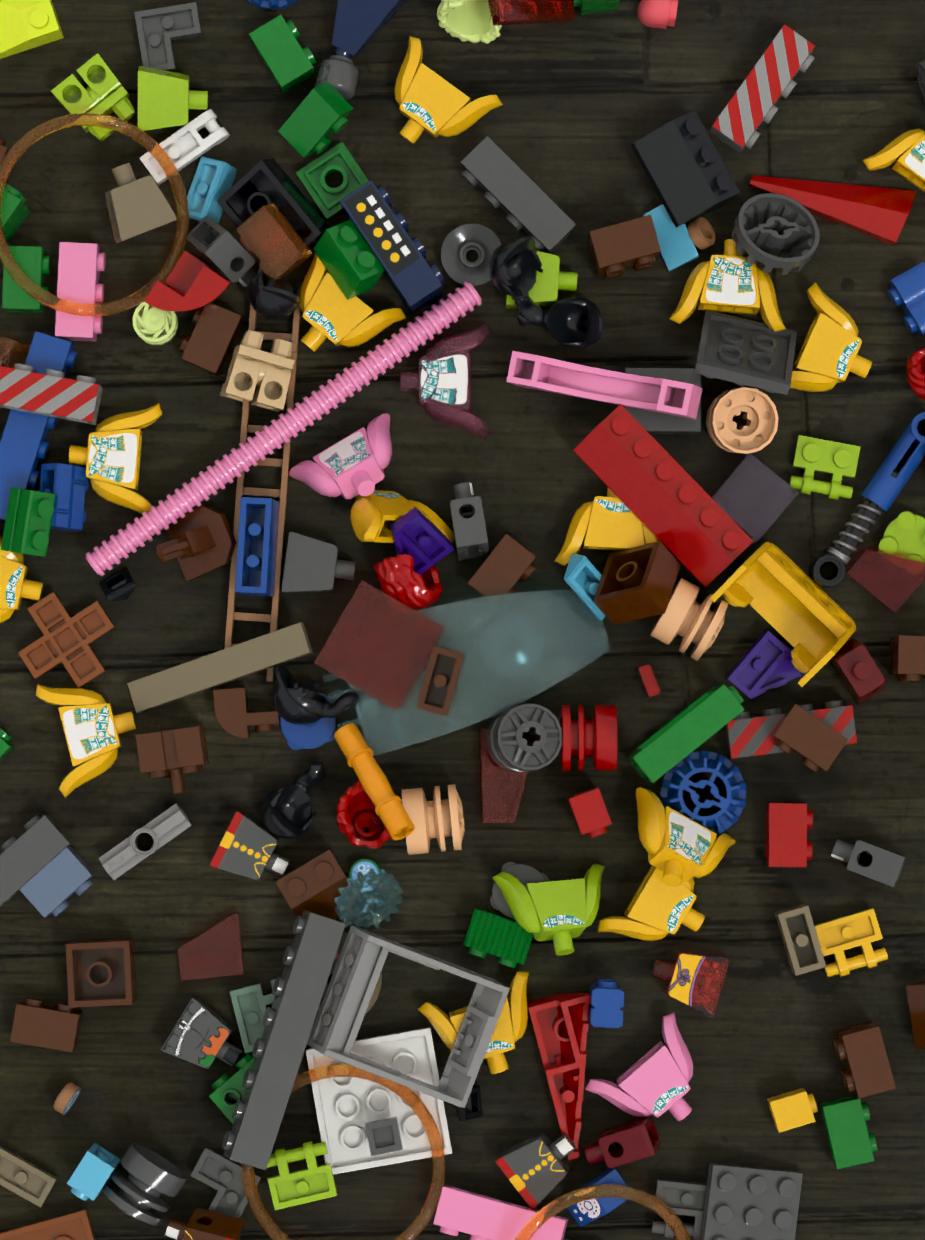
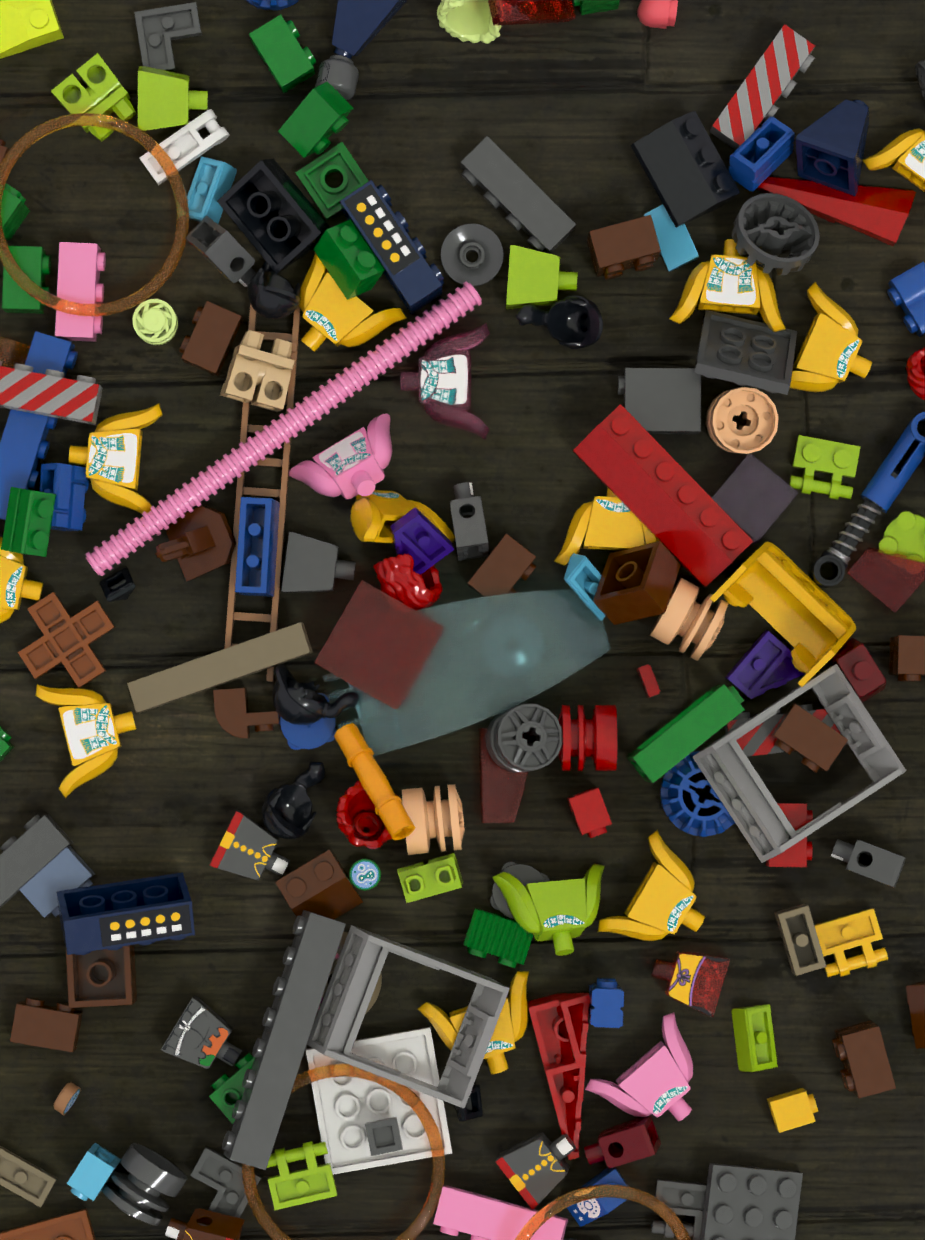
(125, 913): none -> dark blue brick
(129, 854): light grey piece -> none
(136, 205): dark tan torso -> none
(172, 754): reddish brown brick -> none
(188, 286): red brick -> none
(213, 952): clear red wing -> none
(249, 1009): sand green plate -> none
(273, 242): clear orange brick -> none
(368, 899): clear light blue gear -> none
(431, 879): none -> lime hips
(432, 101): yellow torso -> none
(441, 680): reddish brown brick -> none
(515, 272): black piece -> none
(604, 385): bright pink arch -> none
(676, 842): yellow torso -> none
(701, 233): medium nougat tile -> none
(749, 798): none -> light grey window
(754, 1038): none -> lime slope
(761, 153): none -> blue brick
(834, 147): none -> dark blue slope
(848, 1132): green brick -> none

